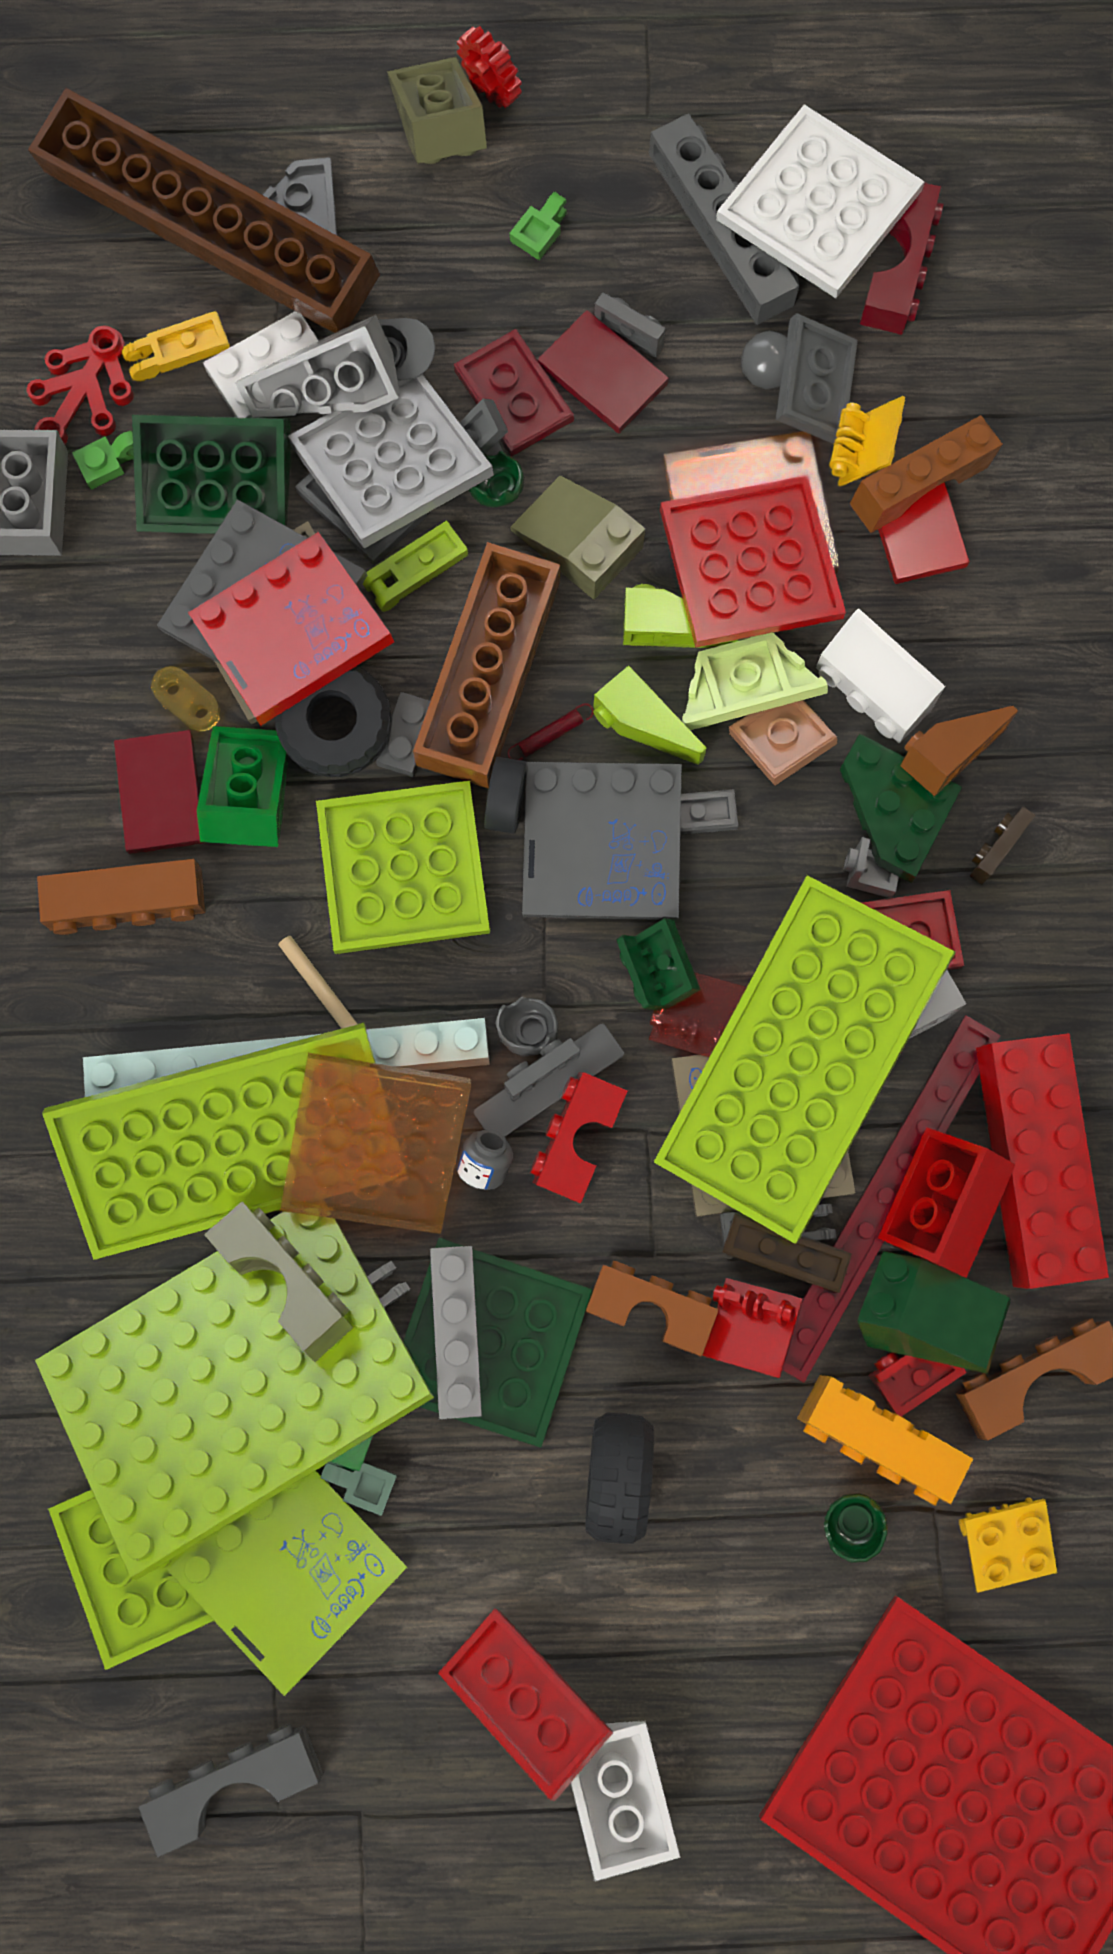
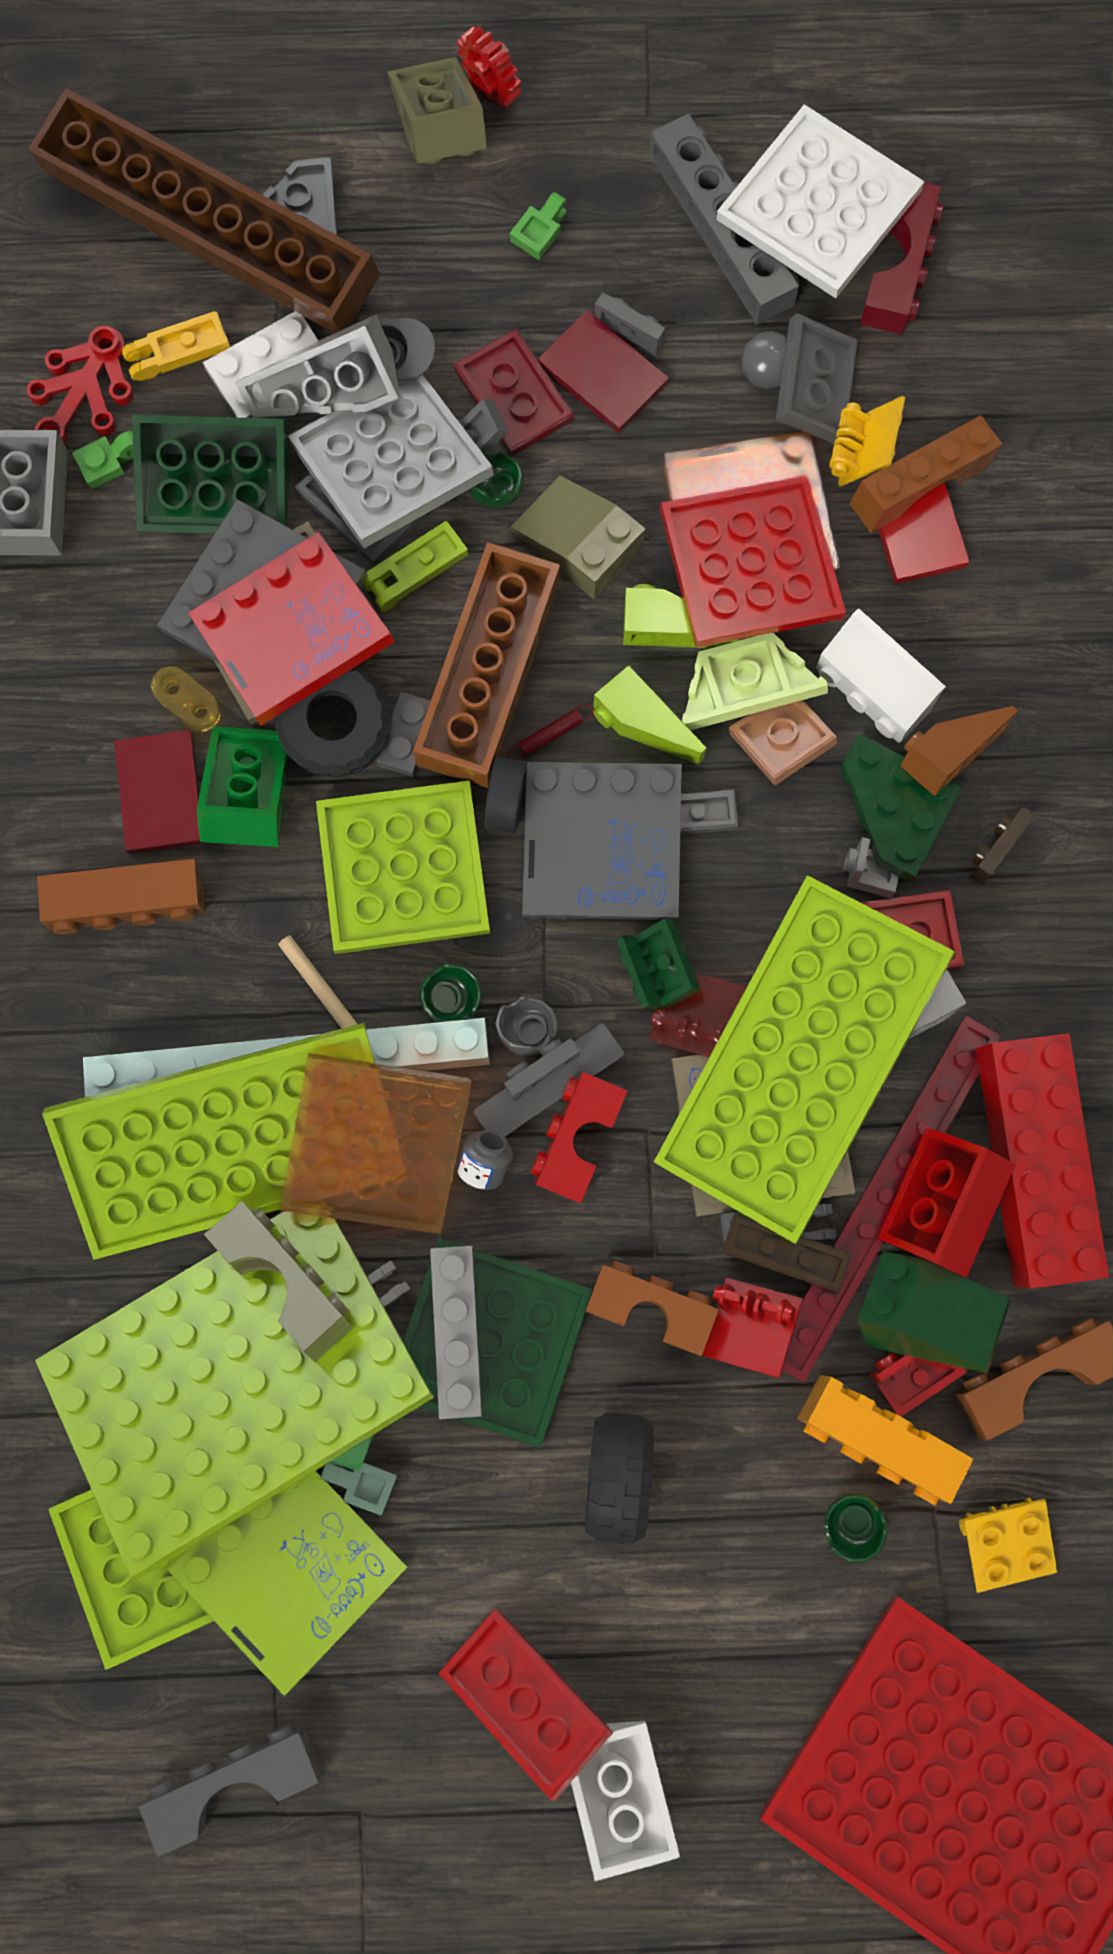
(450, 994): none -> dark green hair

